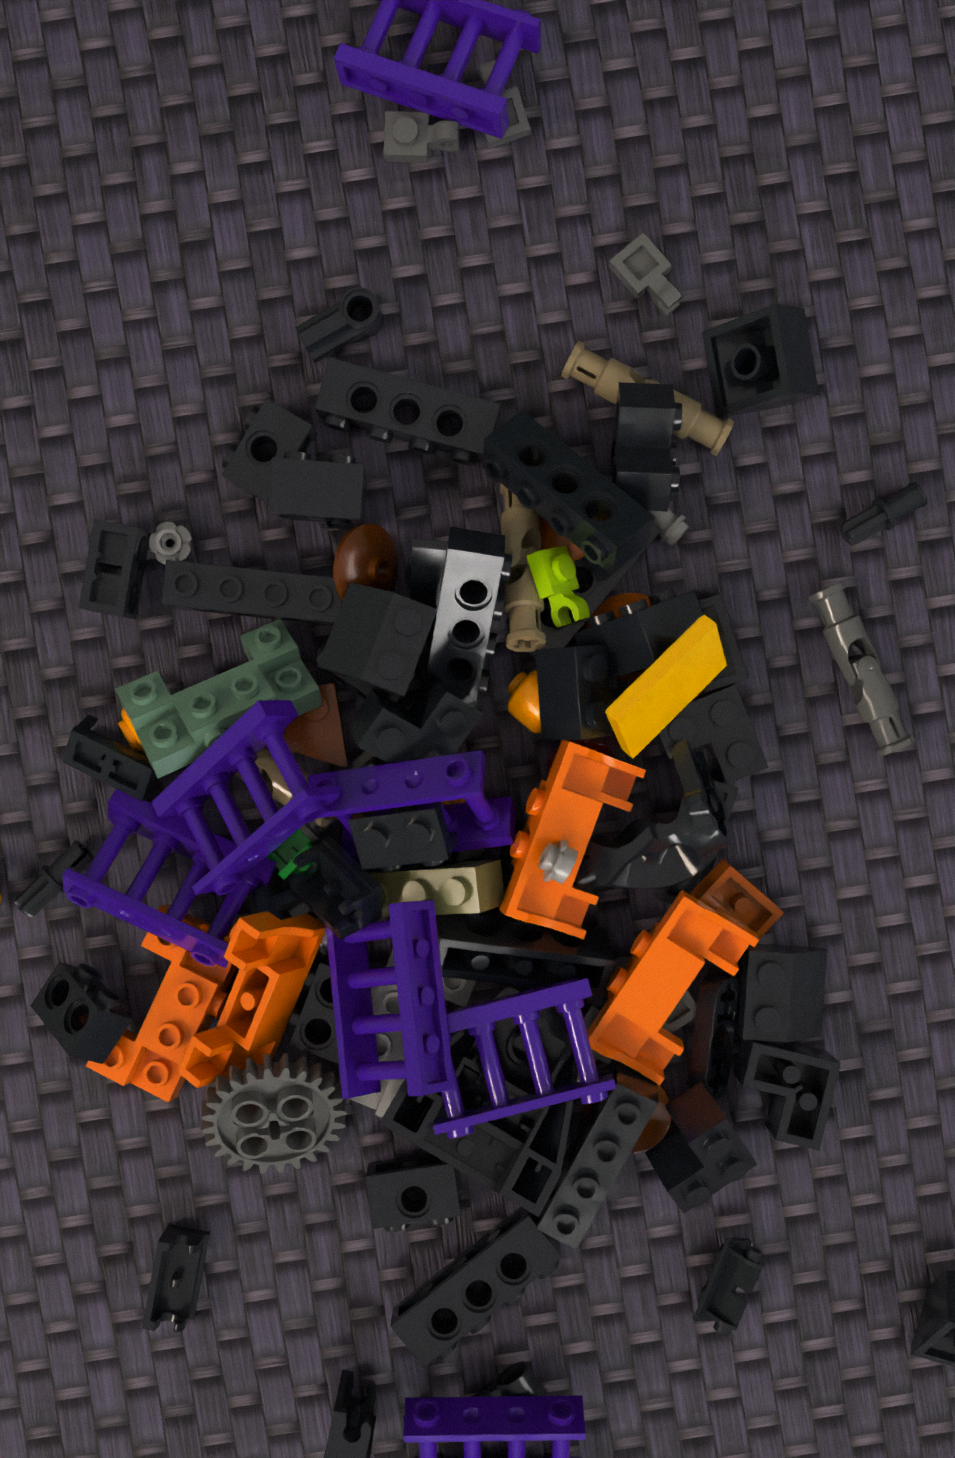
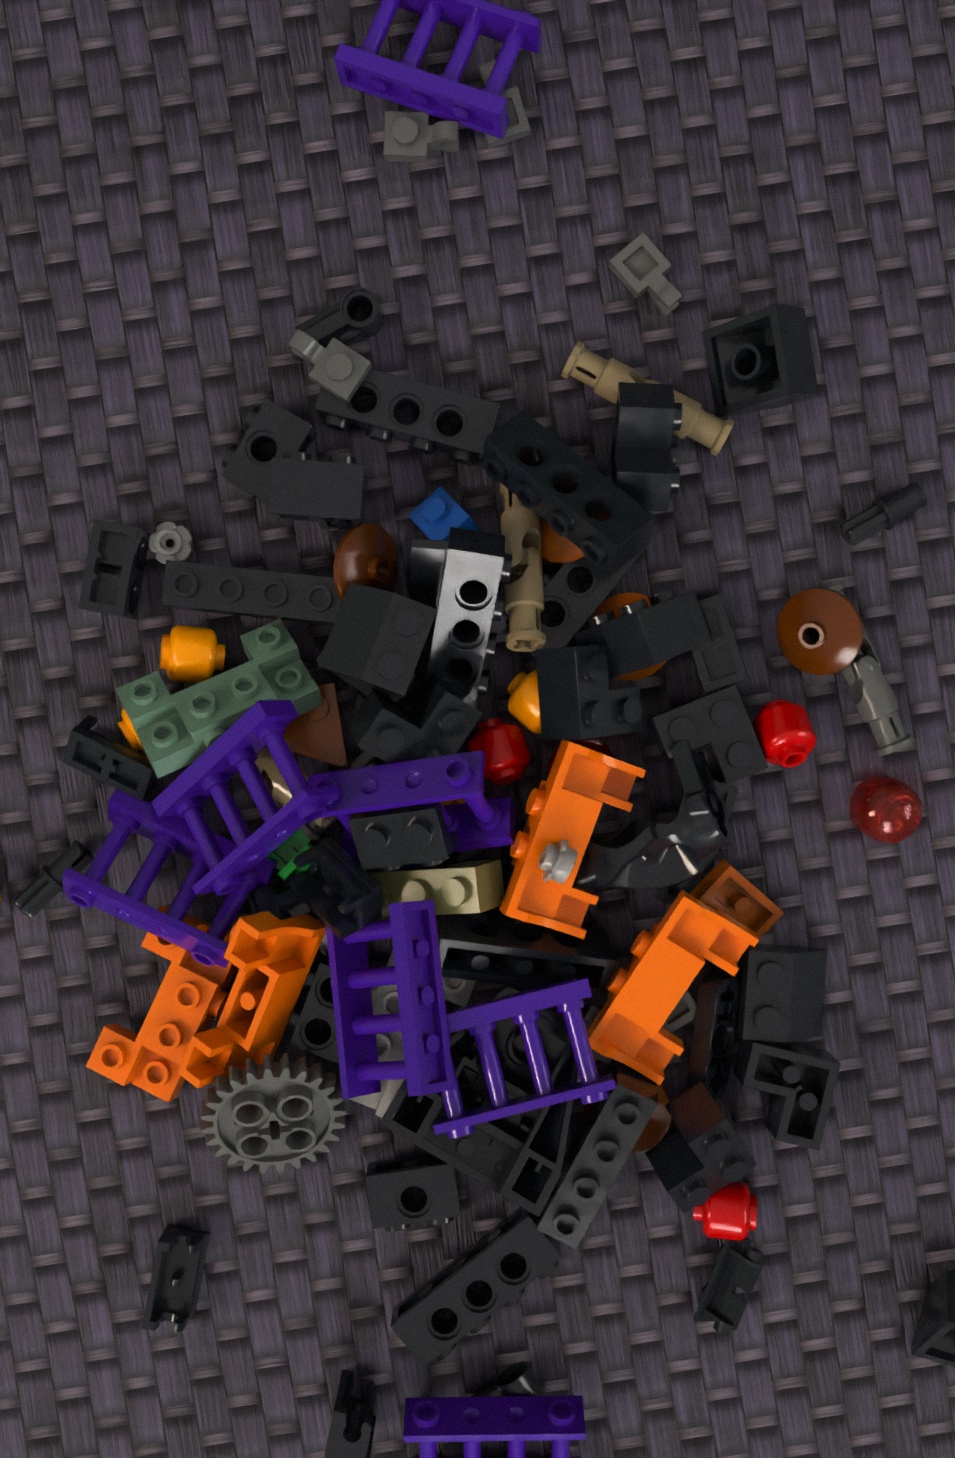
(81, 1012): black brick -> none
(191, 654): none -> light orange head
(335, 368): none -> dark grey plate
(438, 514): none -> blue bracket
(503, 749): none -> red head
(556, 580): lime plate -> none
(667, 686): yellow tile -> none
(671, 526): light grey pin -> none
(728, 1212): none -> red head
(784, 733): none -> red head
(837, 625): none -> reddish brown dish
(885, 809): none -> clear red hair

